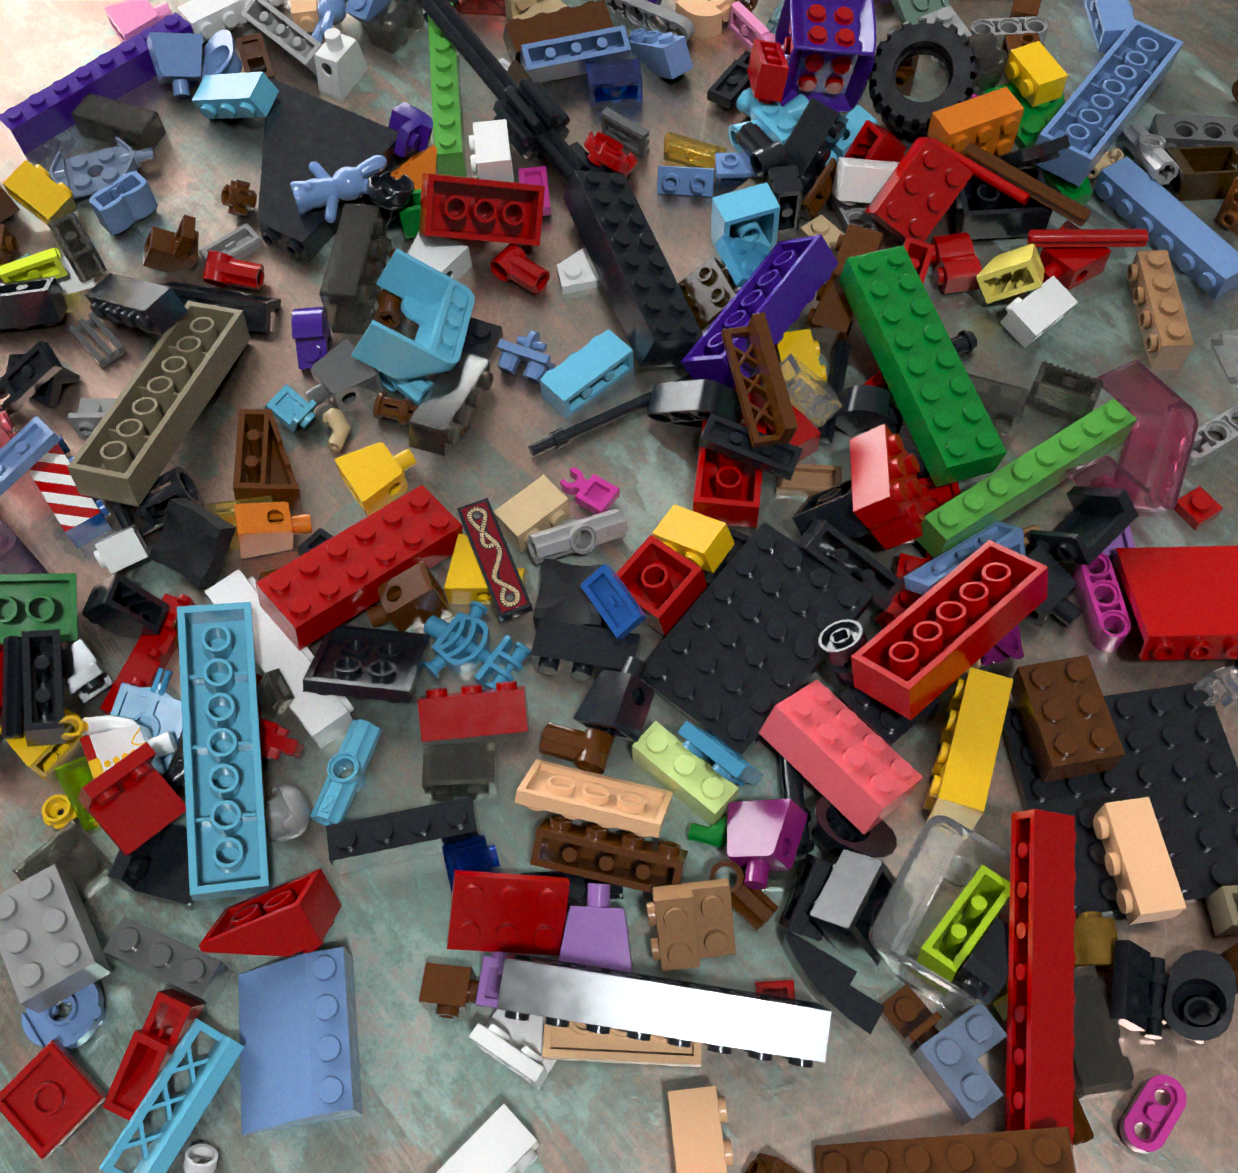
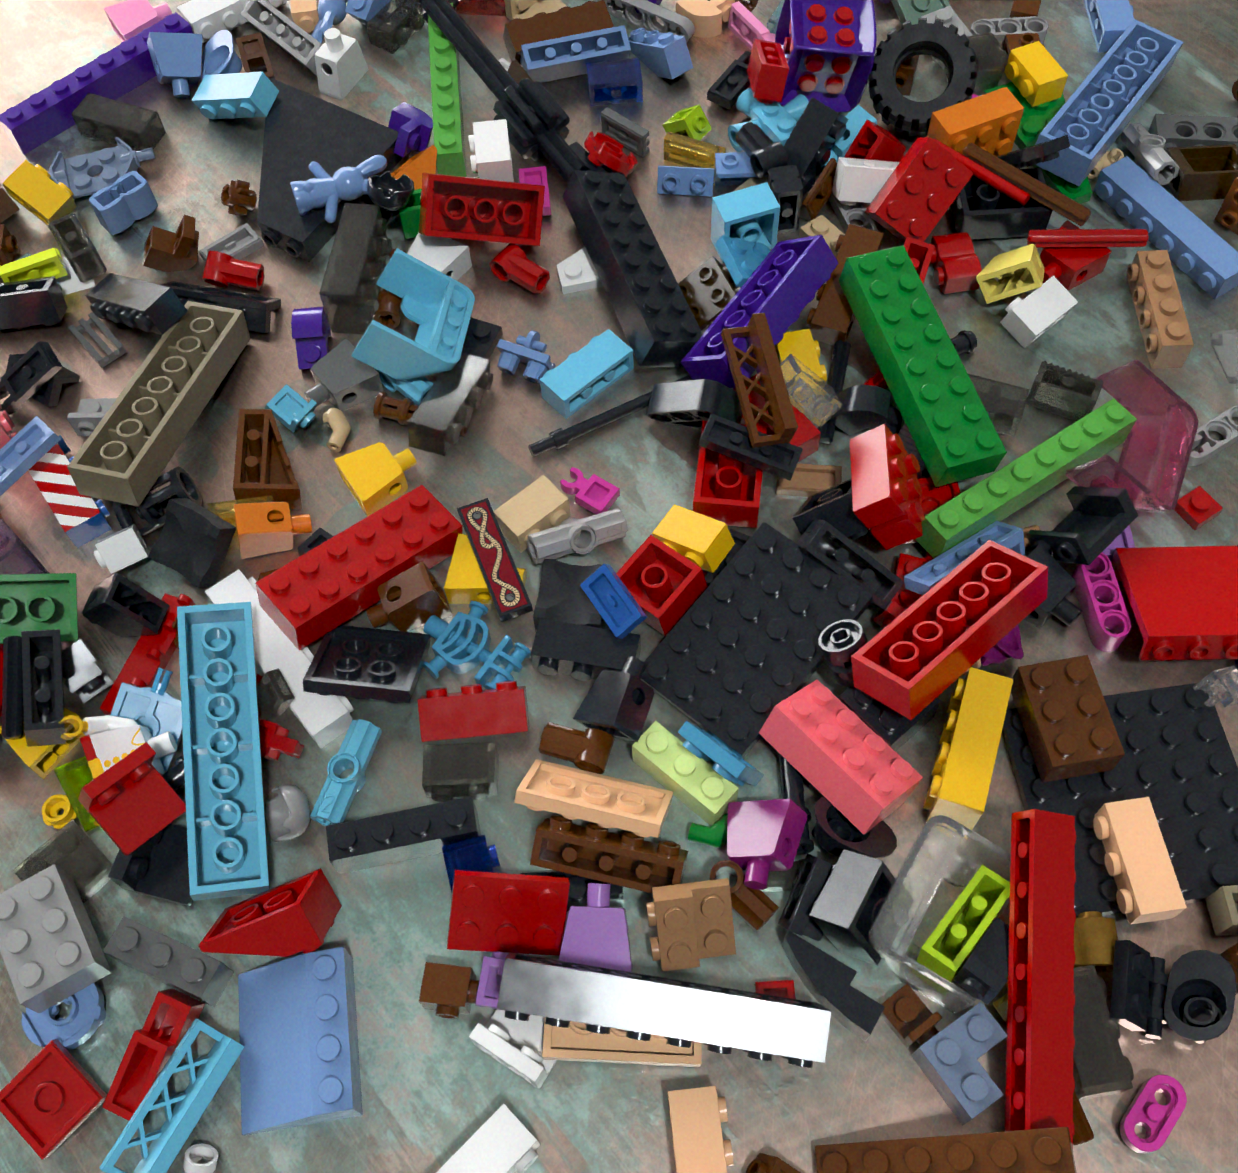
(689, 120): none -> lime bracket

